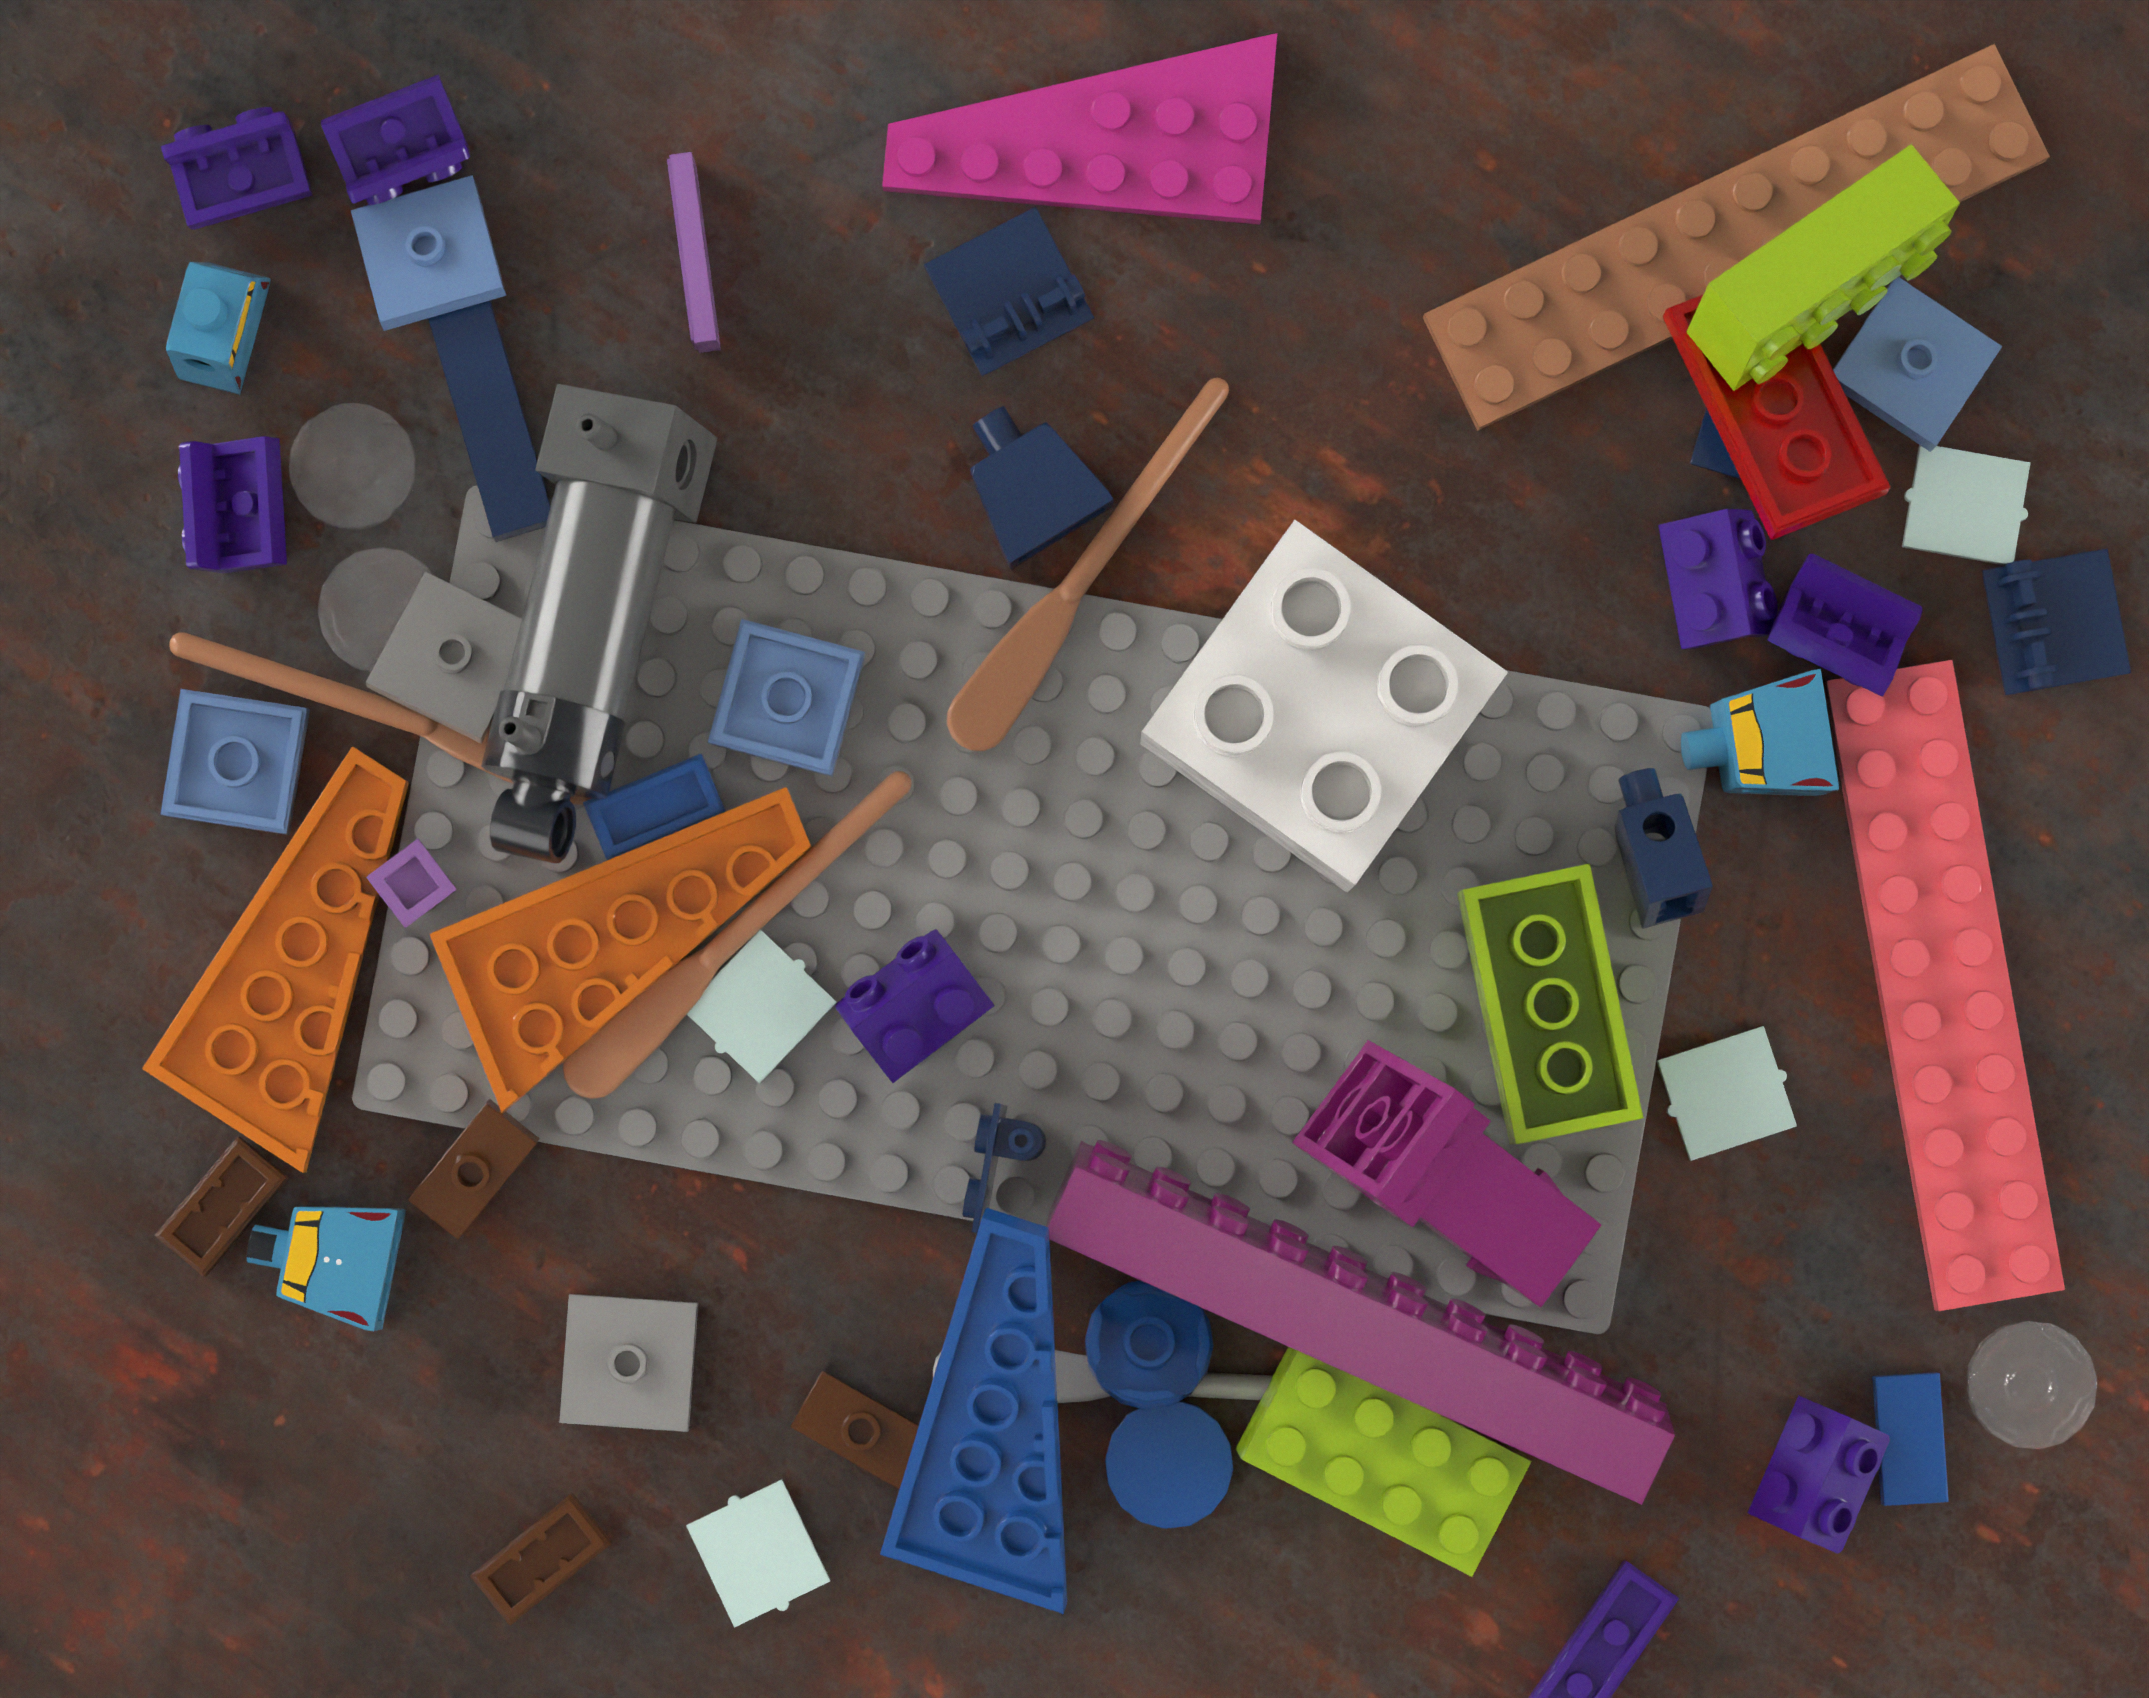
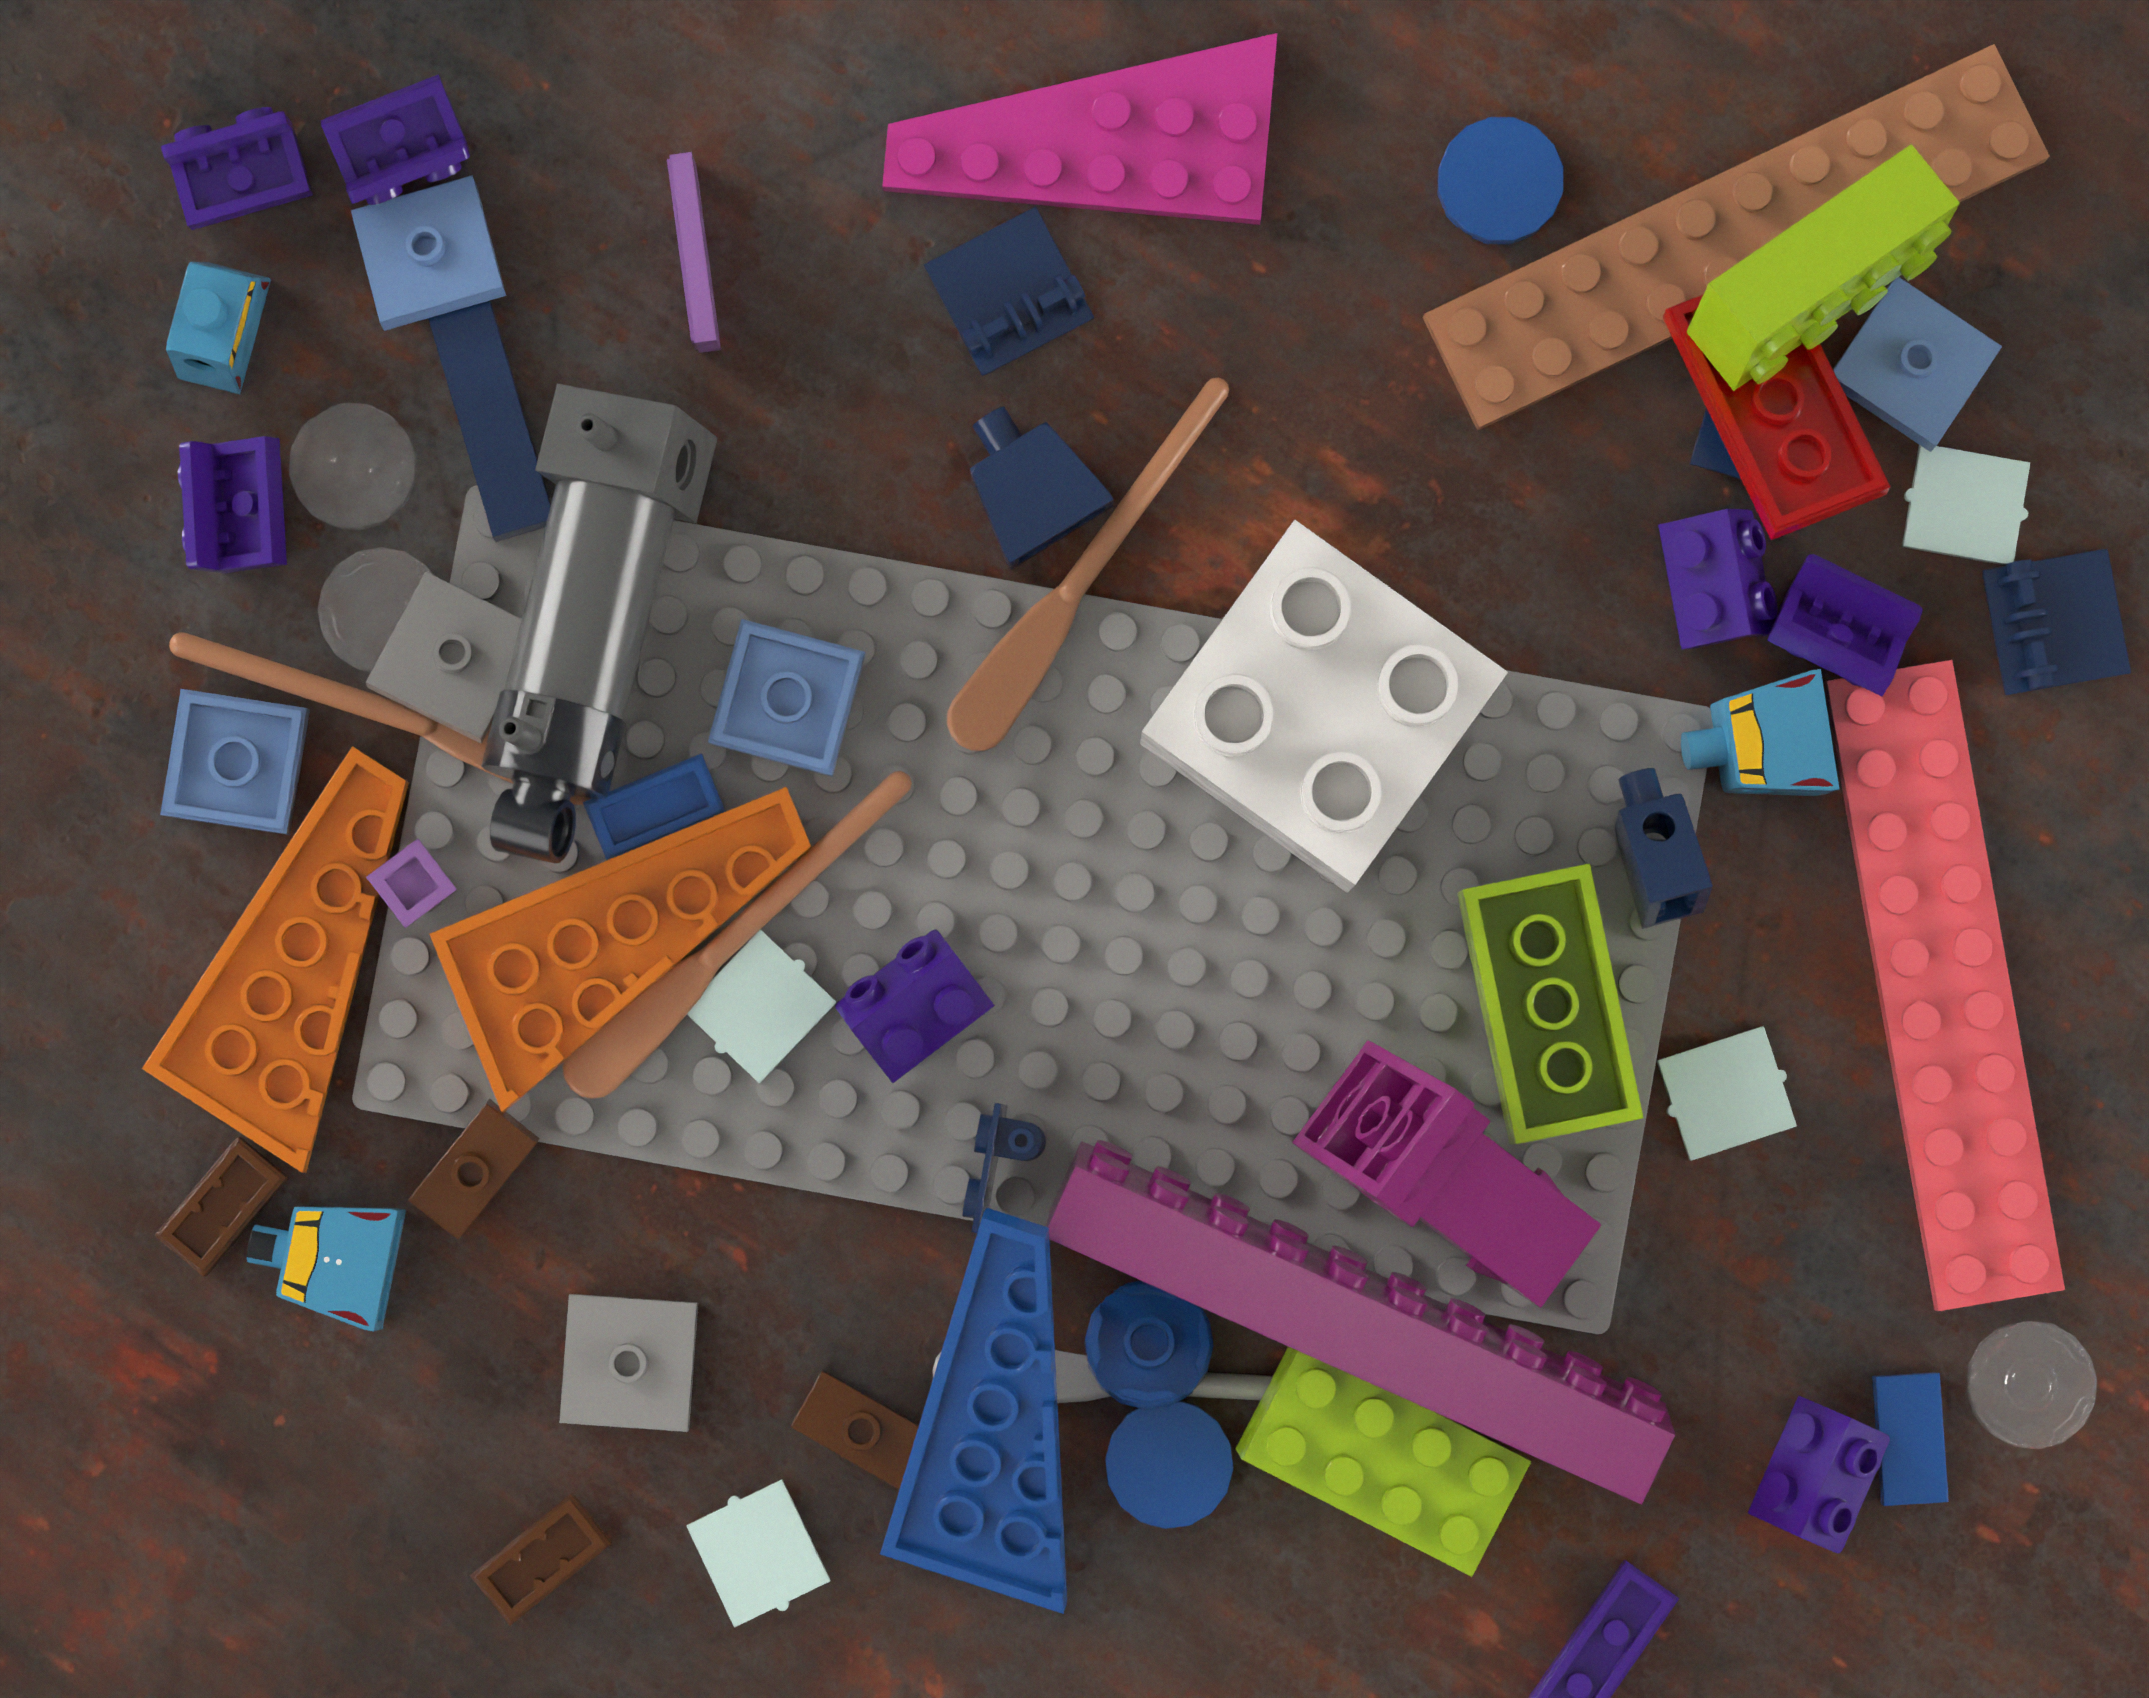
(1500, 180): none -> blue tile

